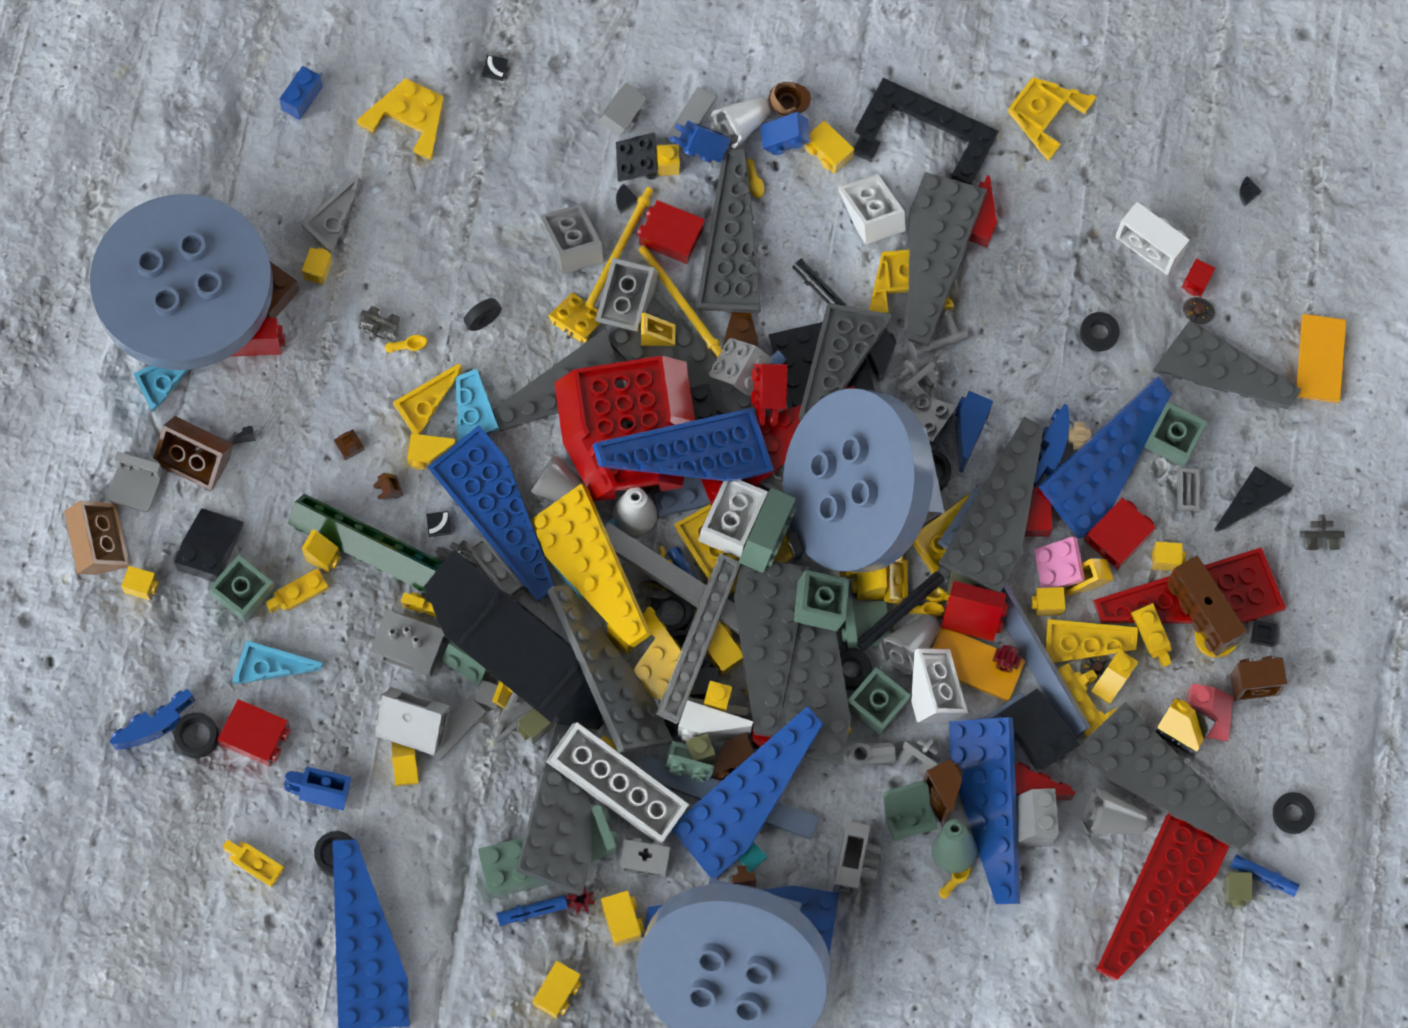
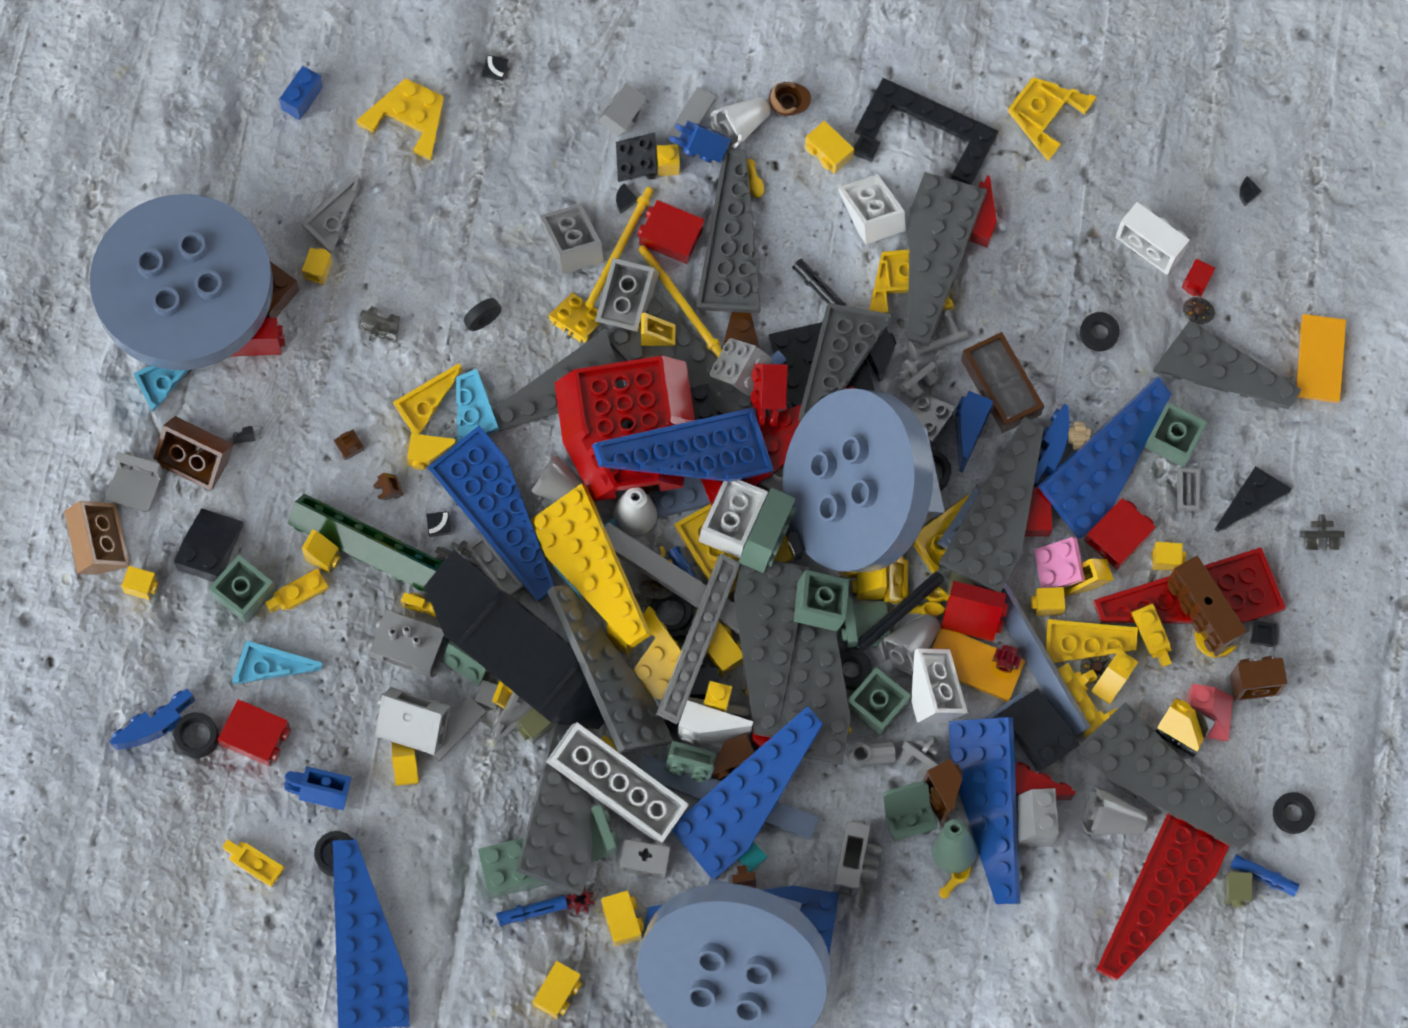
(412, 343): yellow piece -> none
(701, 749): olive brick -> none
(785, 133): blue brick -> none
(1003, 381): none -> brick

